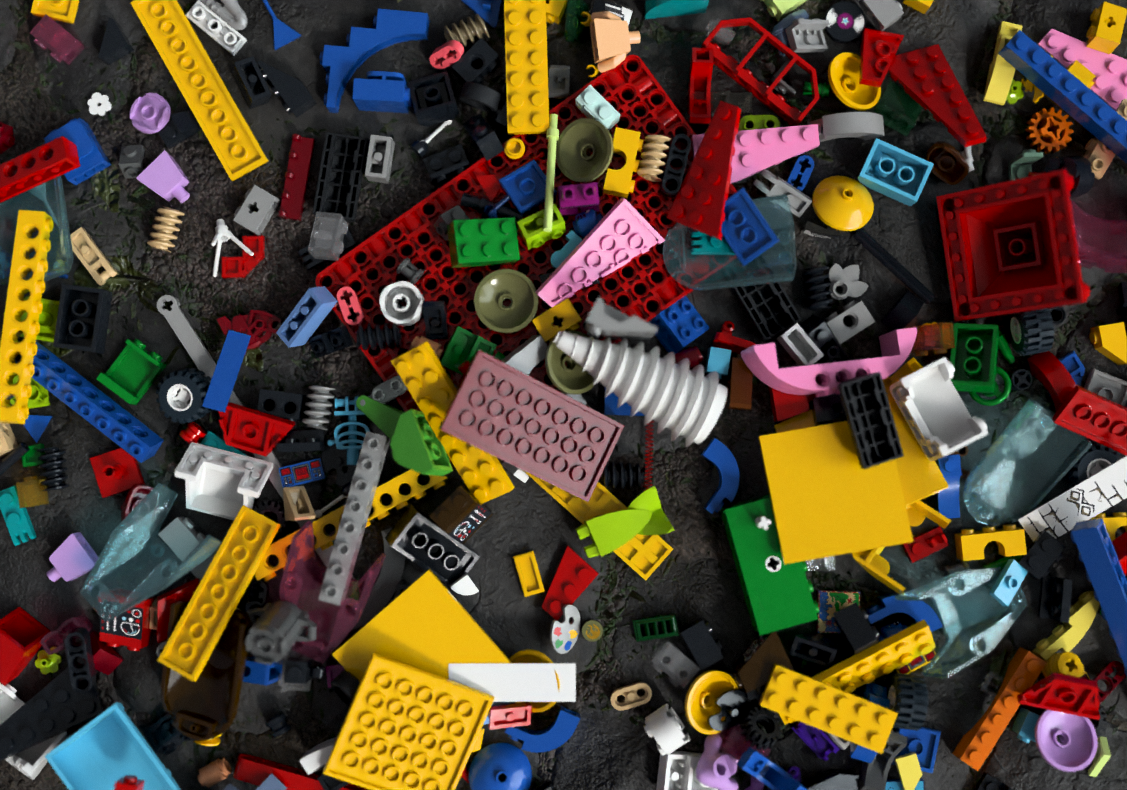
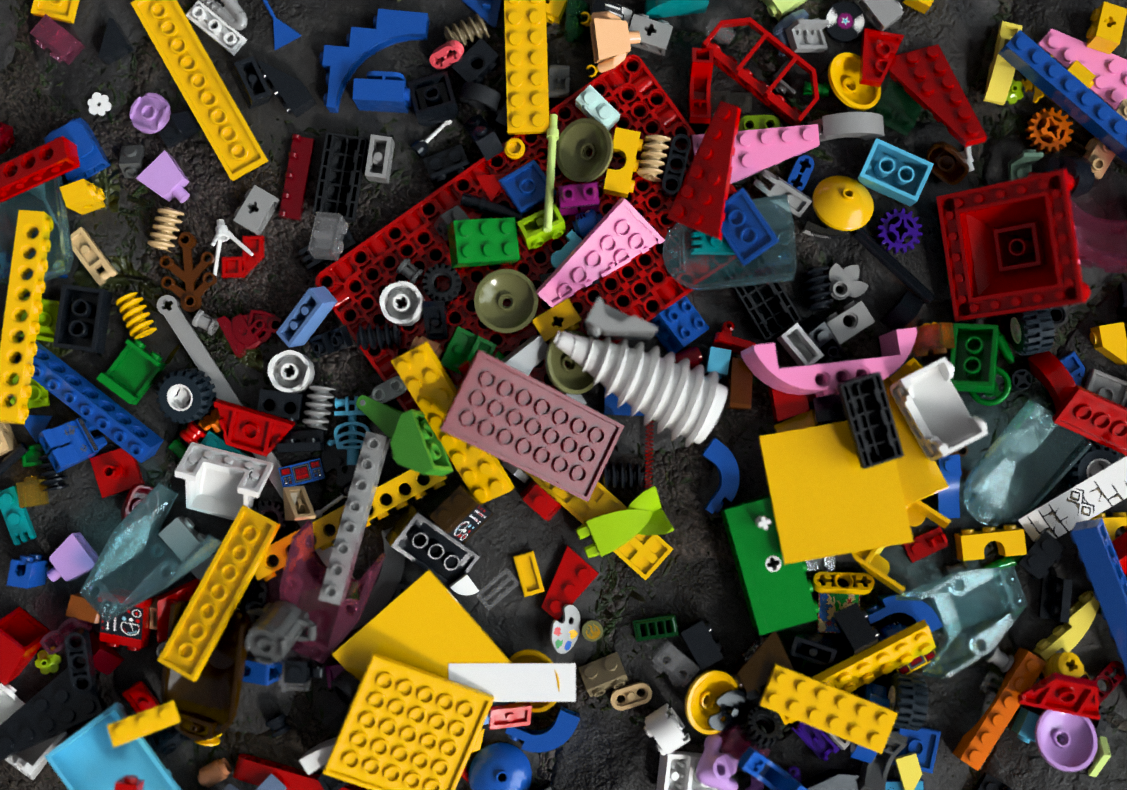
(28, 571): none -> blue brick
(70, 443): none -> blue hips
(81, 609): none -> dark orange slope
(83, 196): none -> yellow brick
(134, 315): none -> yellow piece
(140, 697): none -> red plate
(143, 724): none -> yellow brick
(178, 448): none -> green pin
(189, 275): none -> reddish brown plant
(205, 322): none -> light grey bush
(211, 421): none -> orange plant
(226, 371): blue sticker -> none
(285, 382): none -> white brick
(345, 308): coral beam -> none
(442, 270): none -> black tyre
(491, 210): dark blue hand -> none
(511, 577): none -> clear tile
(540, 500): none -> red torso
(603, 675): none -> dark tan bracket
(660, 34): none -> light grey brick
(859, 588): none -> yellow beam
(901, 223): none -> dark purple gear
(1000, 659): none -> light grey bush
(1008, 582): medium azure plate -> none

